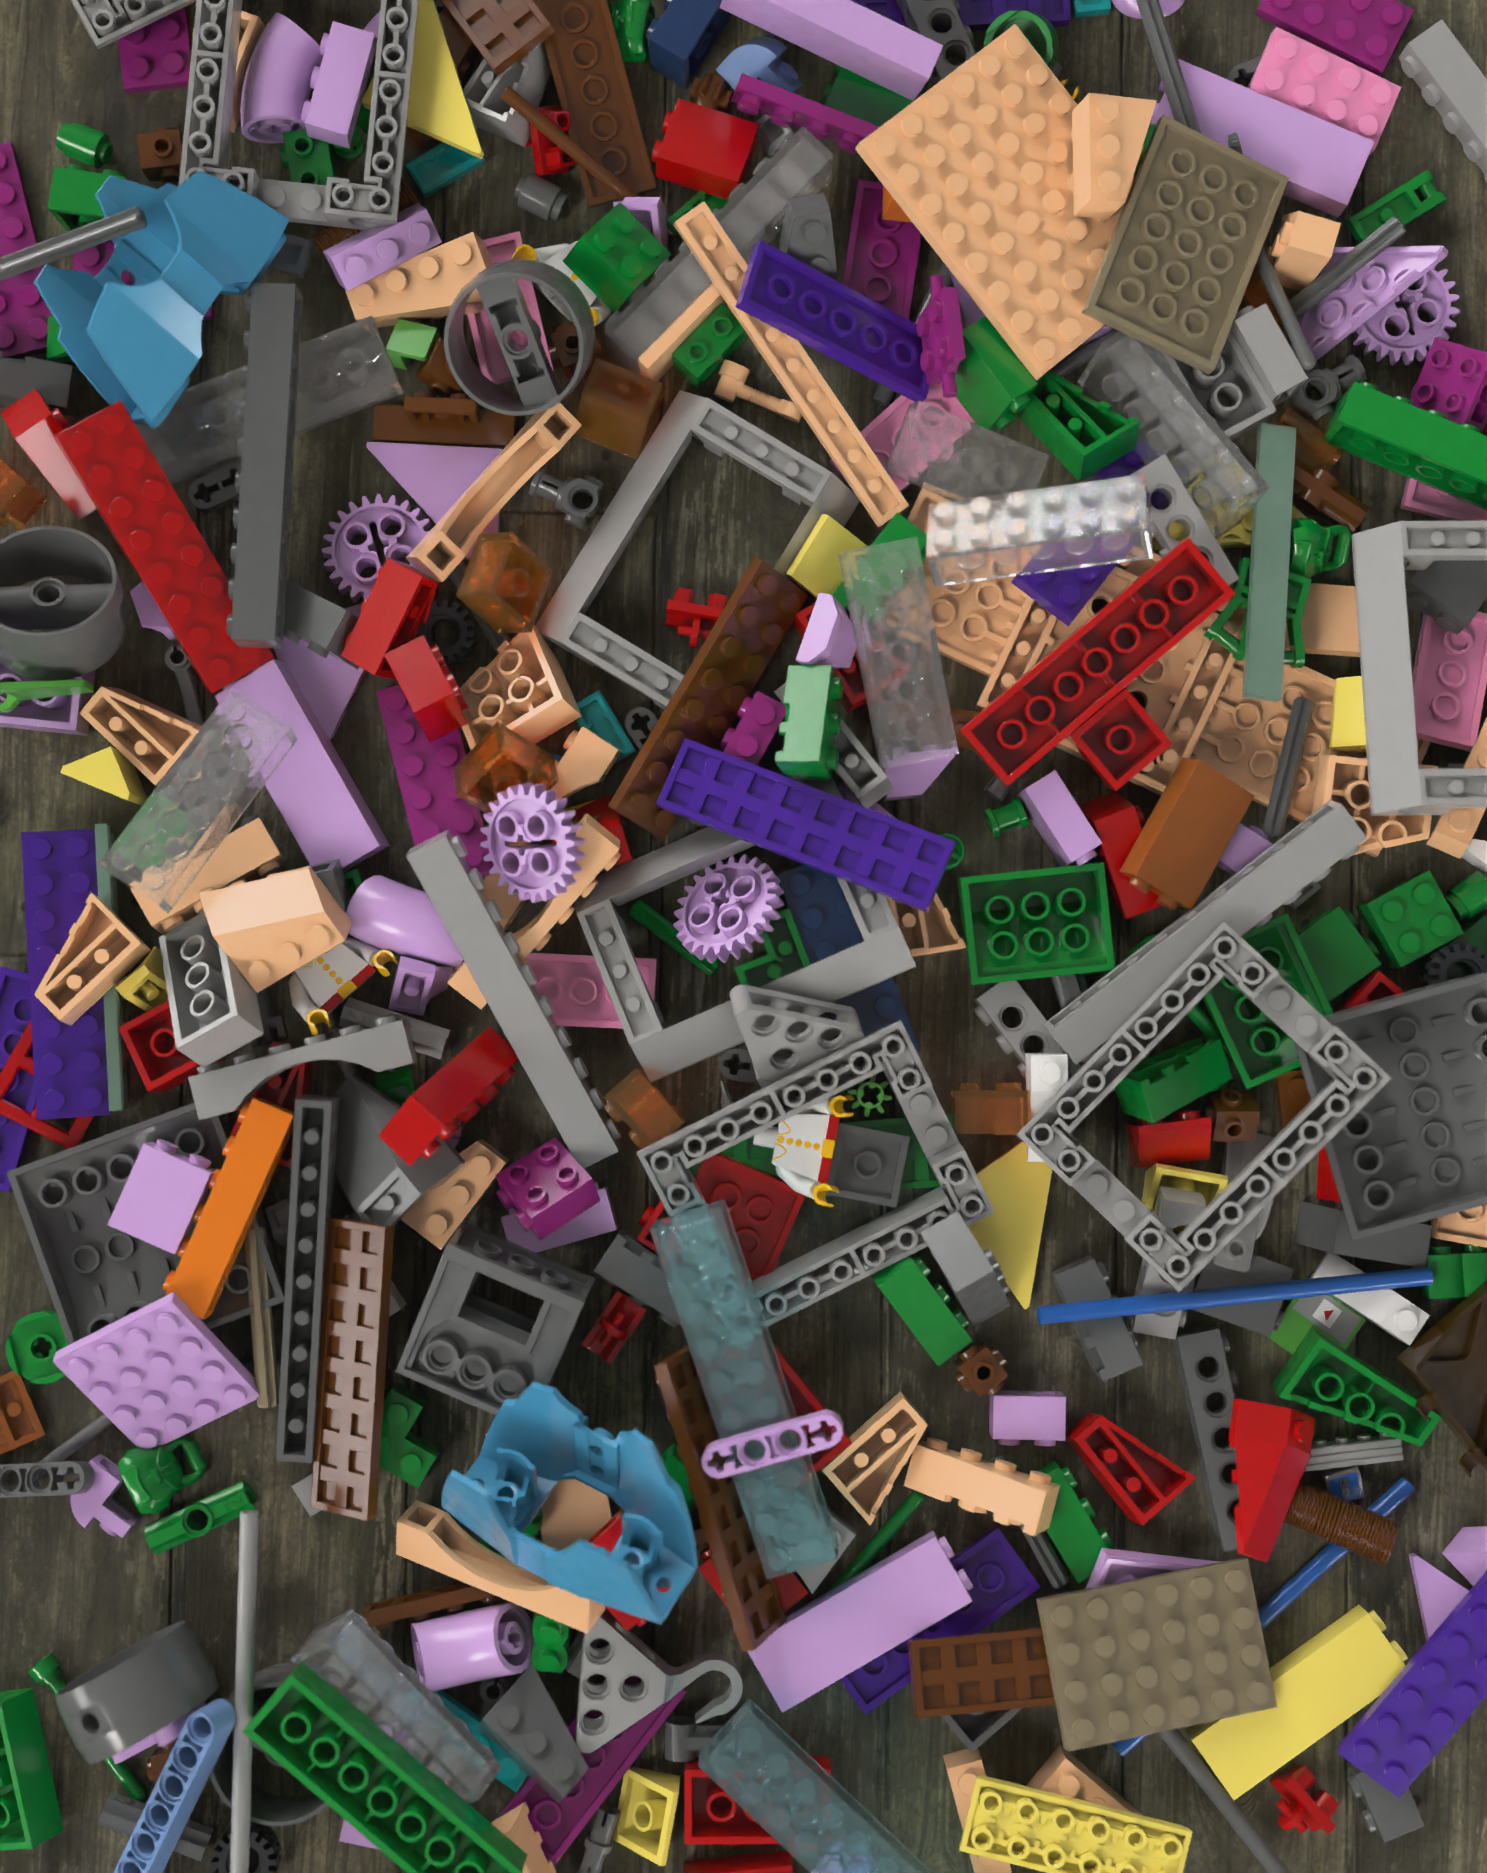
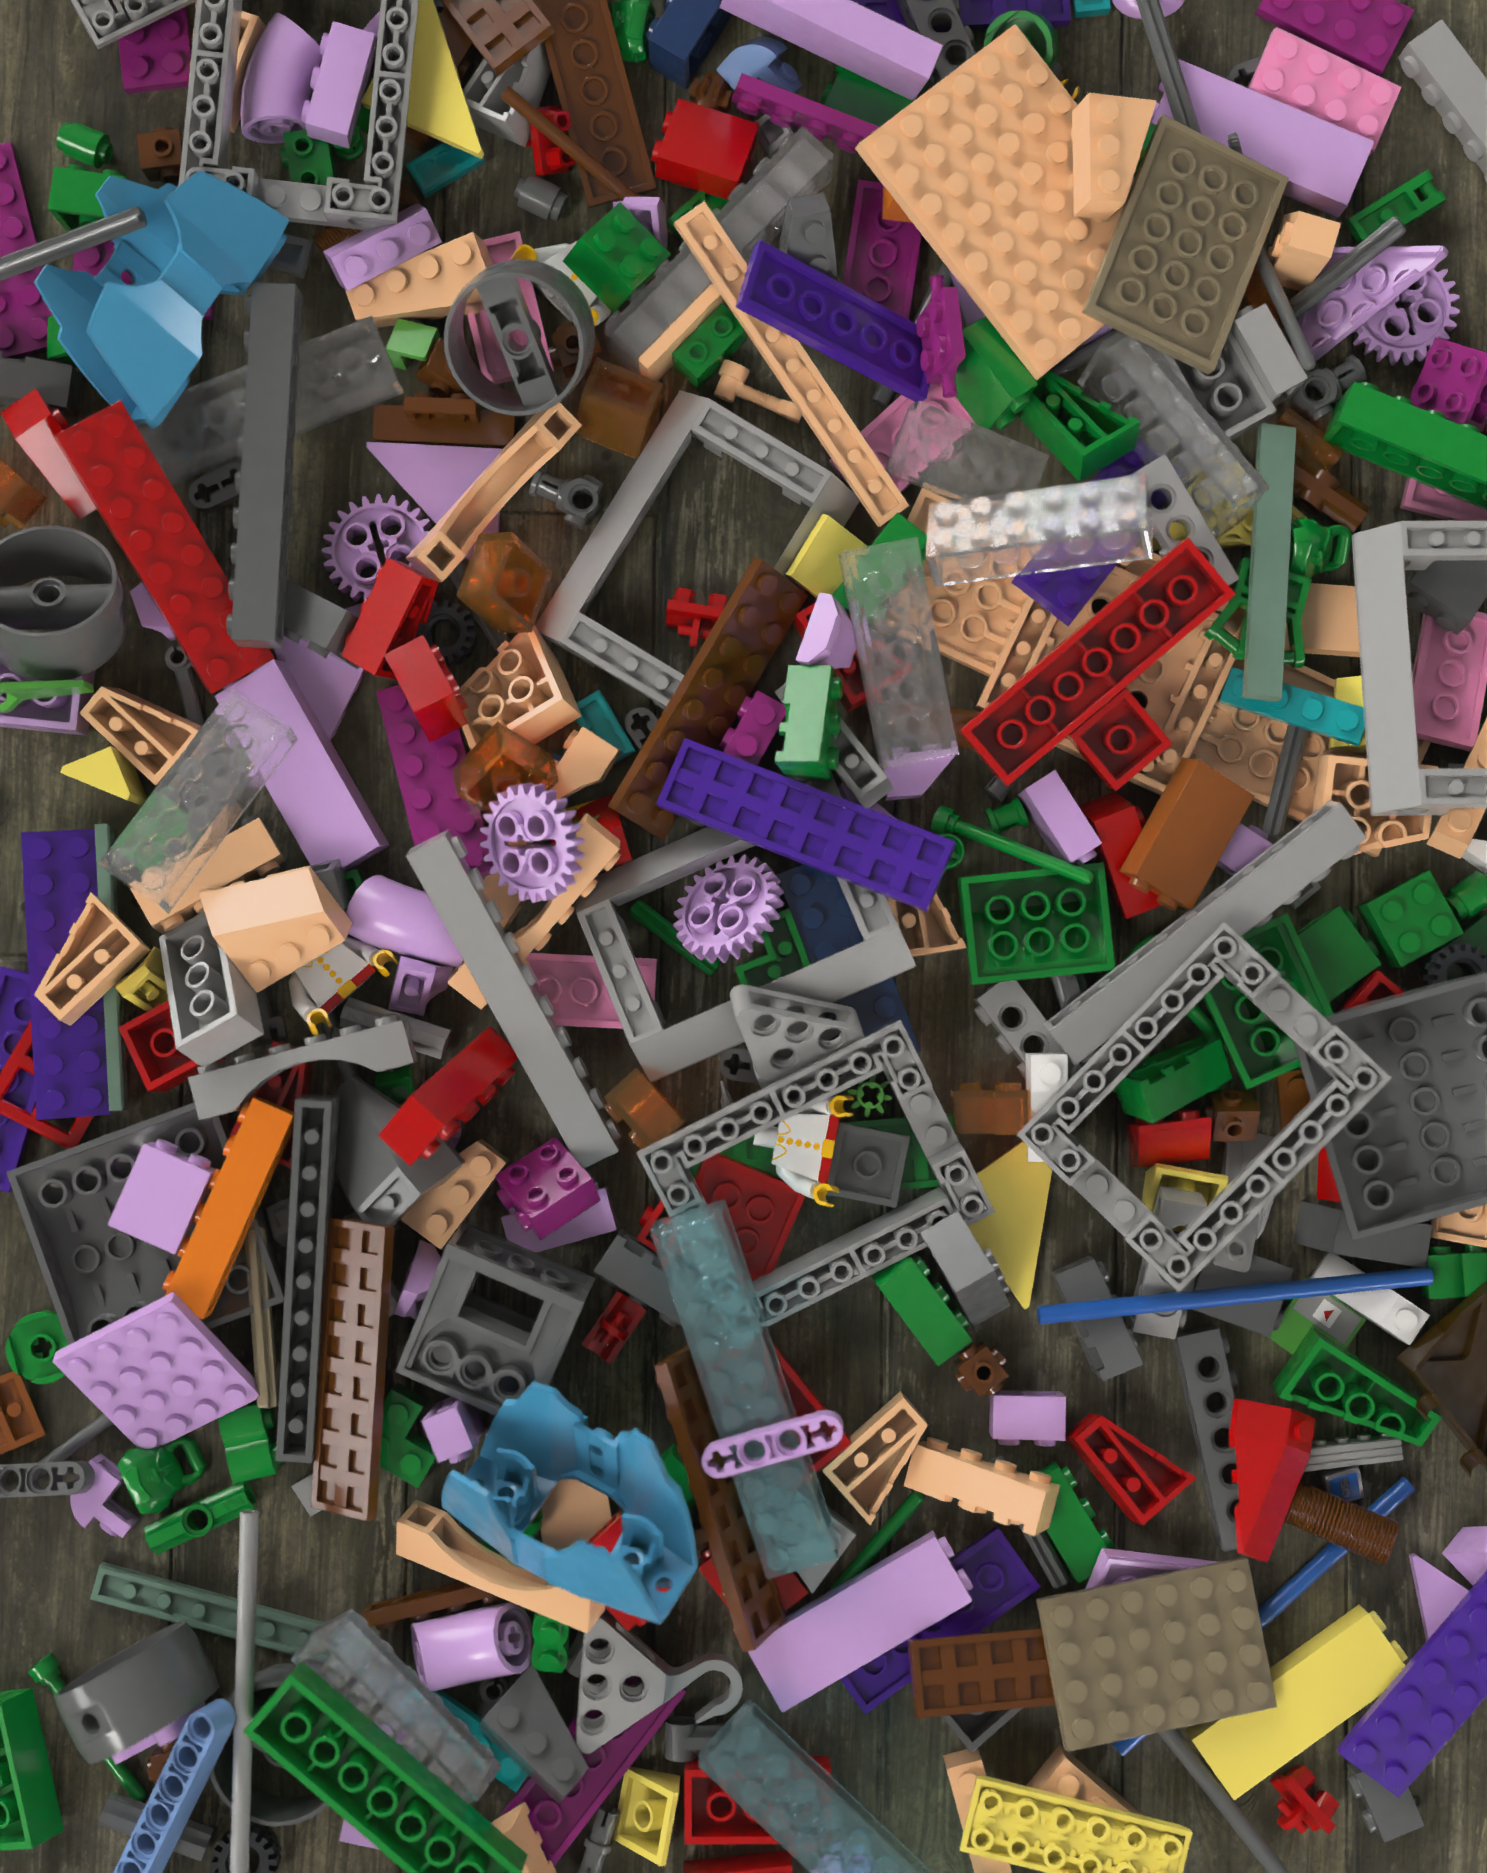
(198, 1607): none -> sand green tile
(250, 1442): none -> green brick
(417, 1280): none -> lavender slope
(453, 1429): none -> lavender brick
(949, 822): none -> green piece
(1300, 709): none -> teal plate

